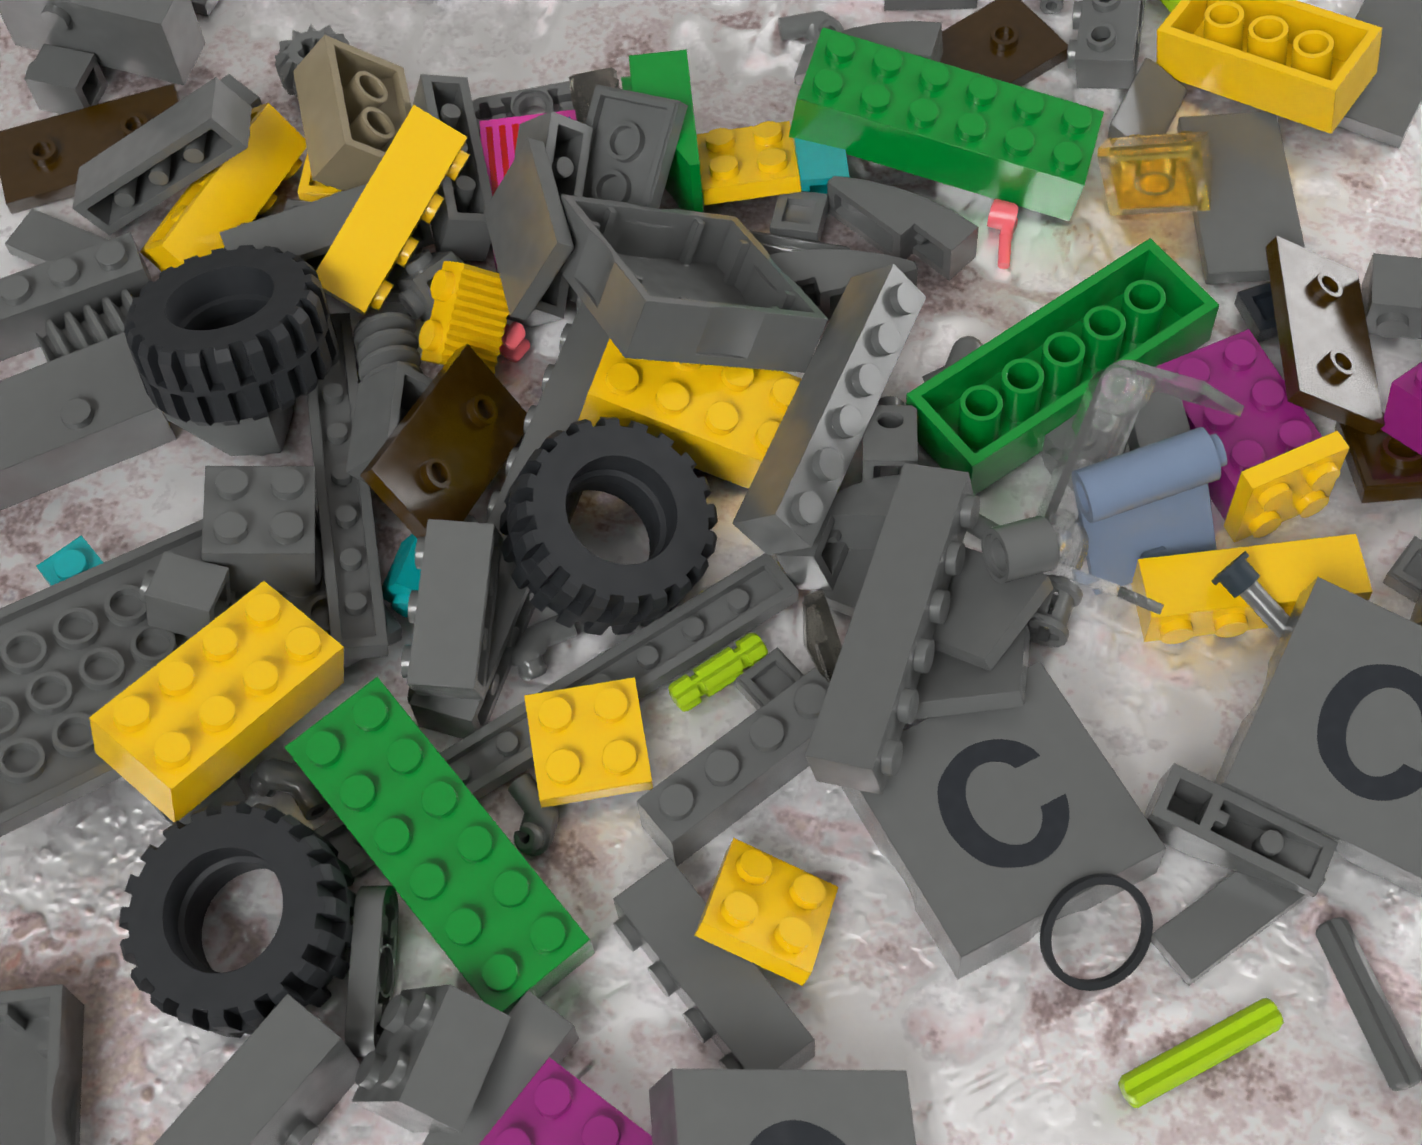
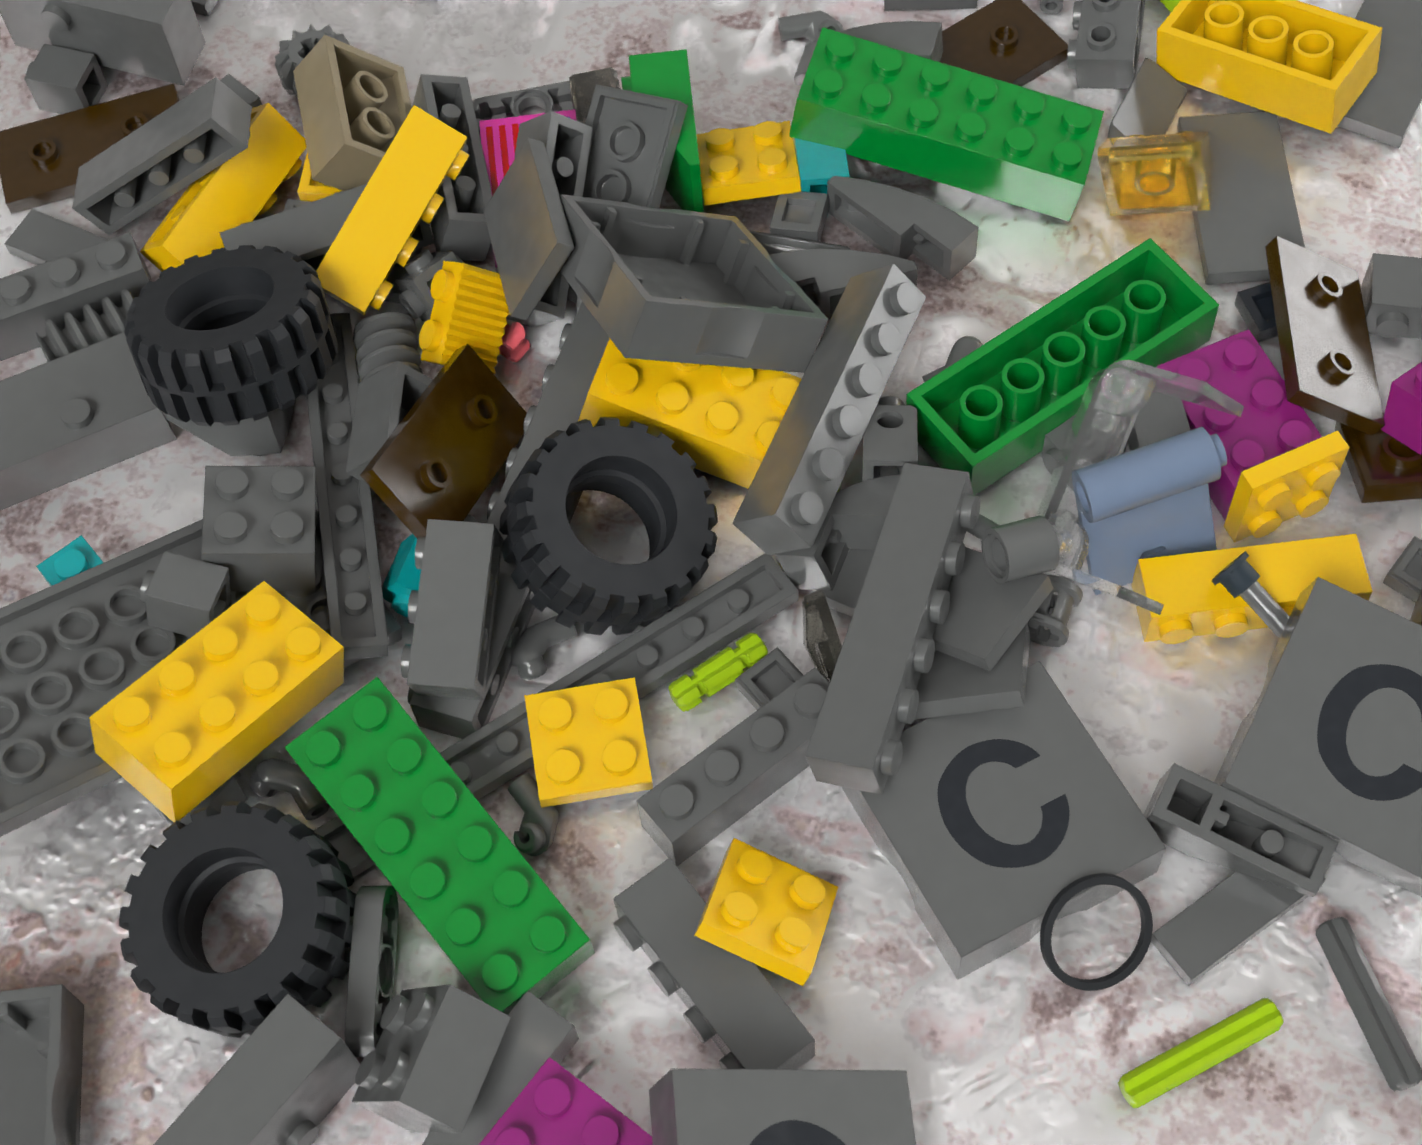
(1004, 218): coral hand -> none

